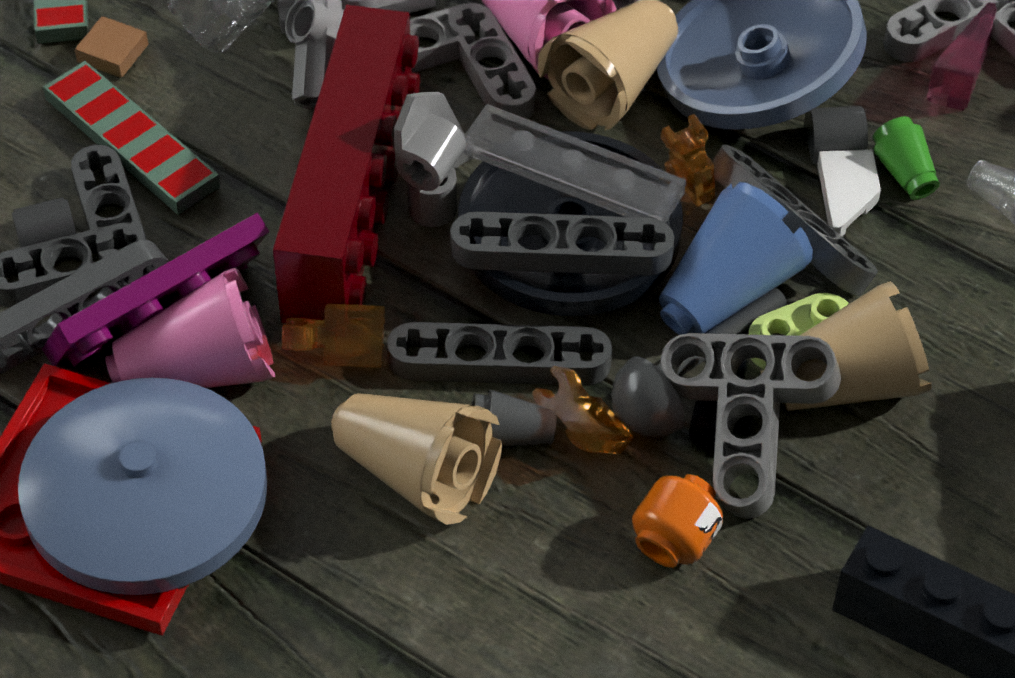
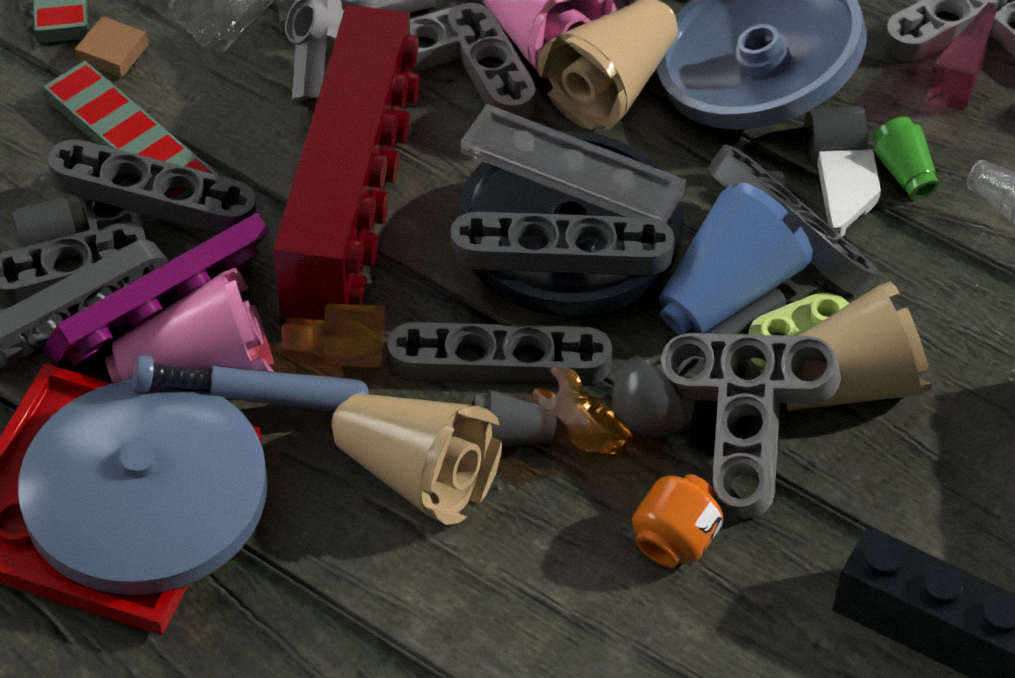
(148, 194): none -> dark grey beam
(265, 387): none -> sand blue piece
(426, 155): light grey panel -> none
(690, 161): clear orange plate -> none

